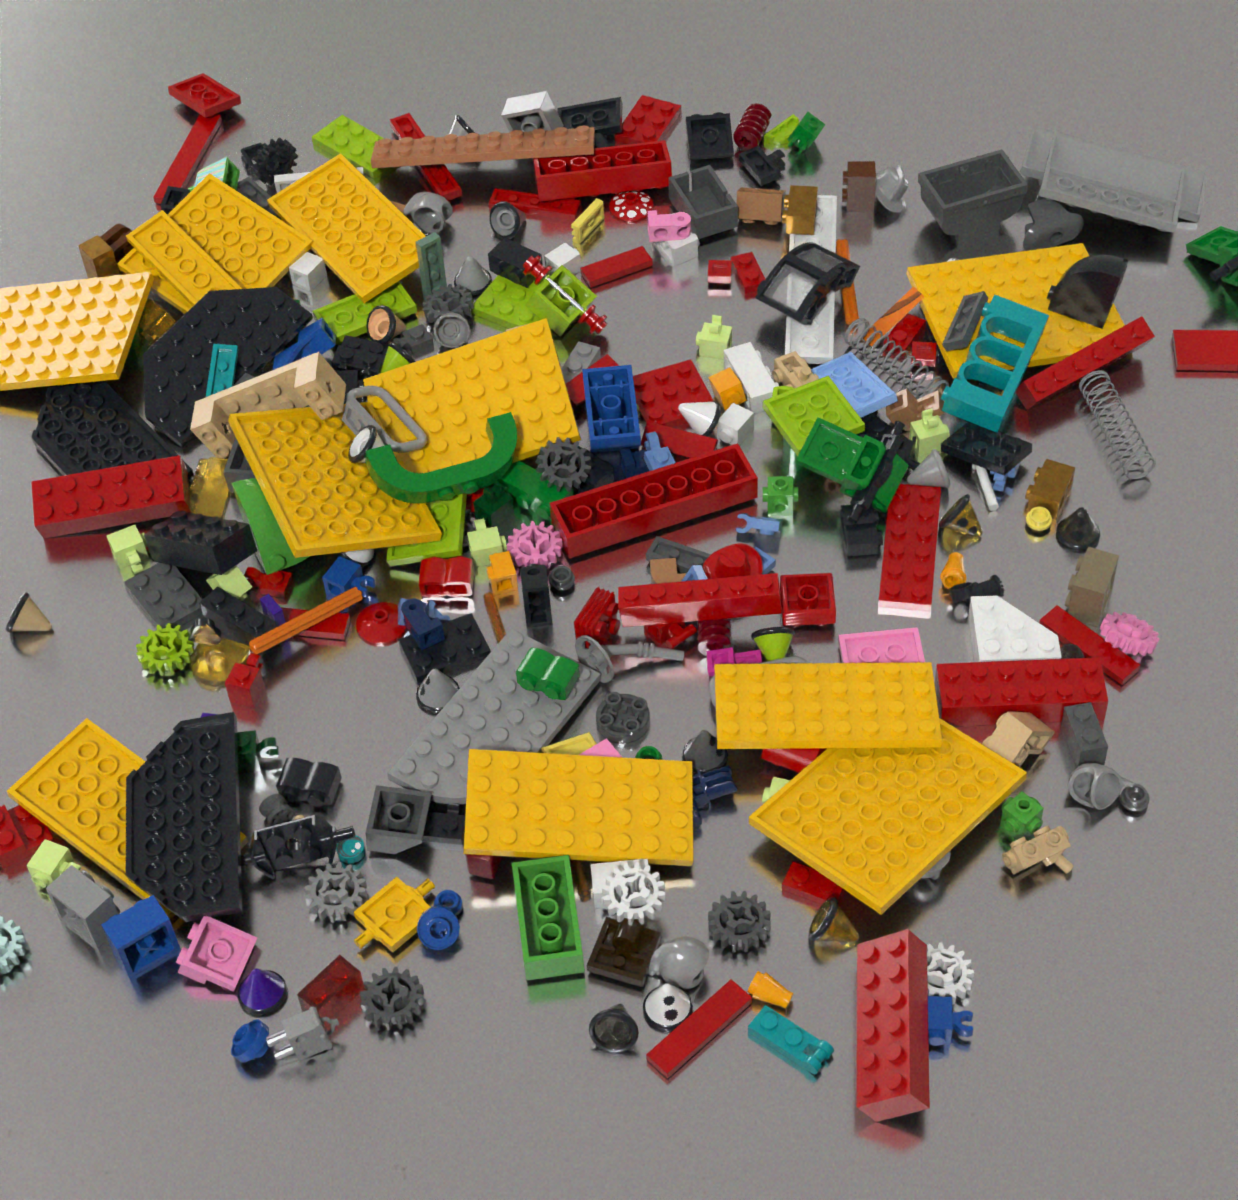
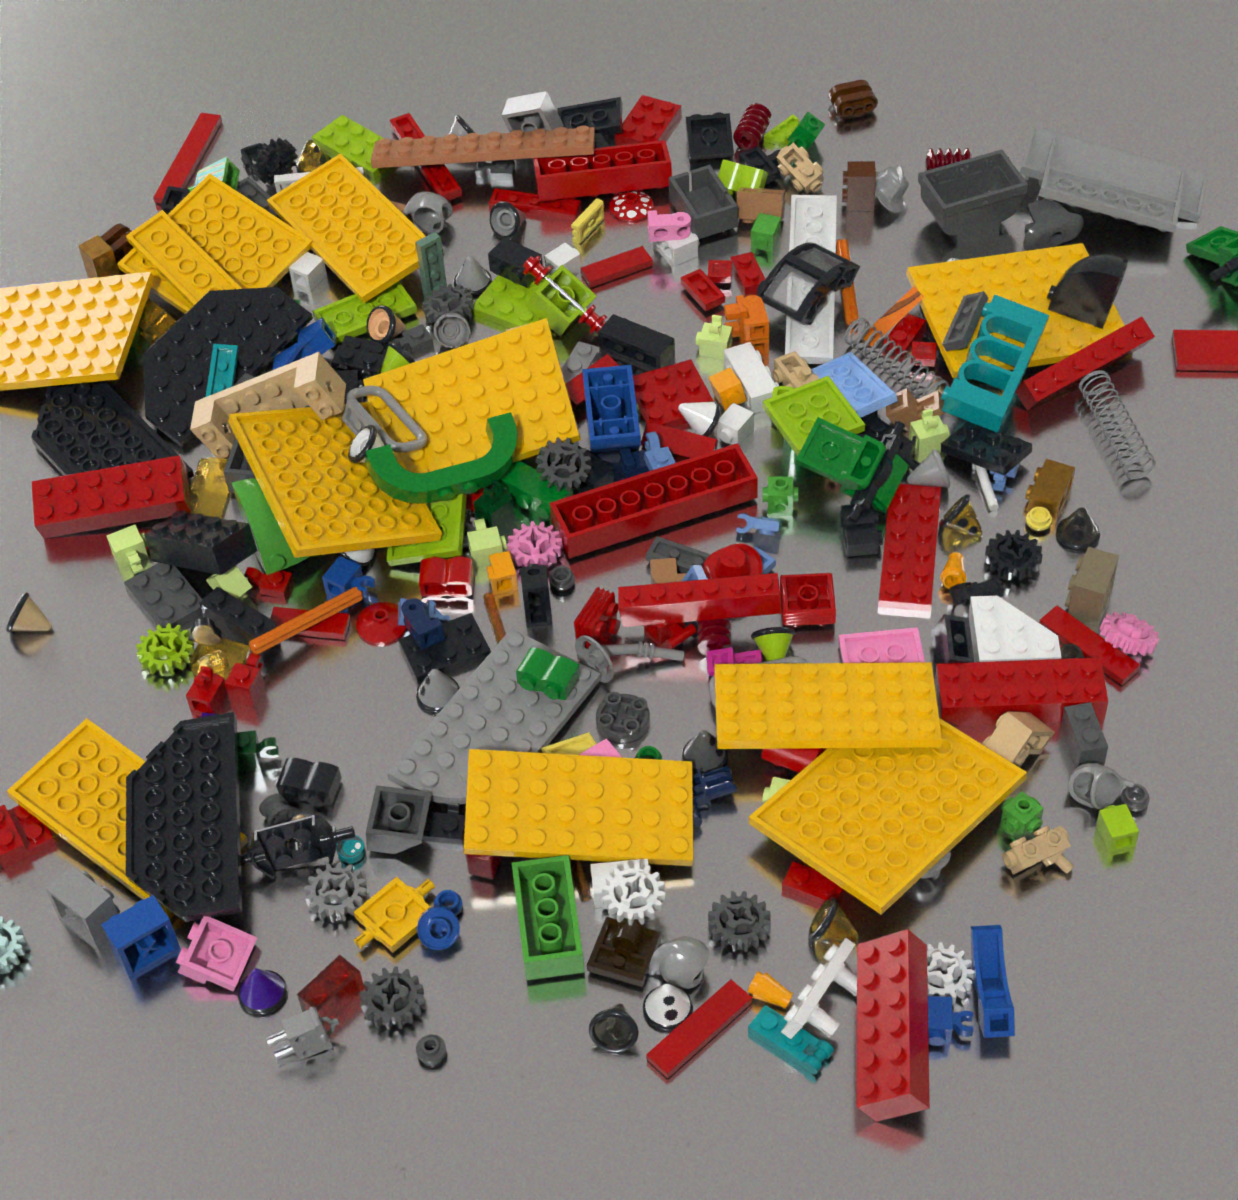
(50, 863): yellowish green brick -> none
(204, 95): red plate -> none
(207, 692): none -> red brick
(250, 1041): blue plate -> none
(272, 609): dark purple tile -> none
(311, 157): none -> clear yellow hat
(431, 1056): none -> dark grey plate
(496, 170): none -> dark grey plate
(636, 343): none -> black brick
(702, 289): none -> red plate
(737, 175): none -> lime brick
(750, 322): none -> orange hips
(765, 232): none -> bright green brick
(801, 210): pearl gold brick -> none
(806, 175): none -> tan brick
(808, 1008): none -> white plate
(852, 98): none -> reddish brown brick
(934, 161): none -> dark red piece
(952, 640): none -> black brick
(991, 983): none -> blue arch
(1013, 555): none -> black gear
(1117, 828): none -> lime brick

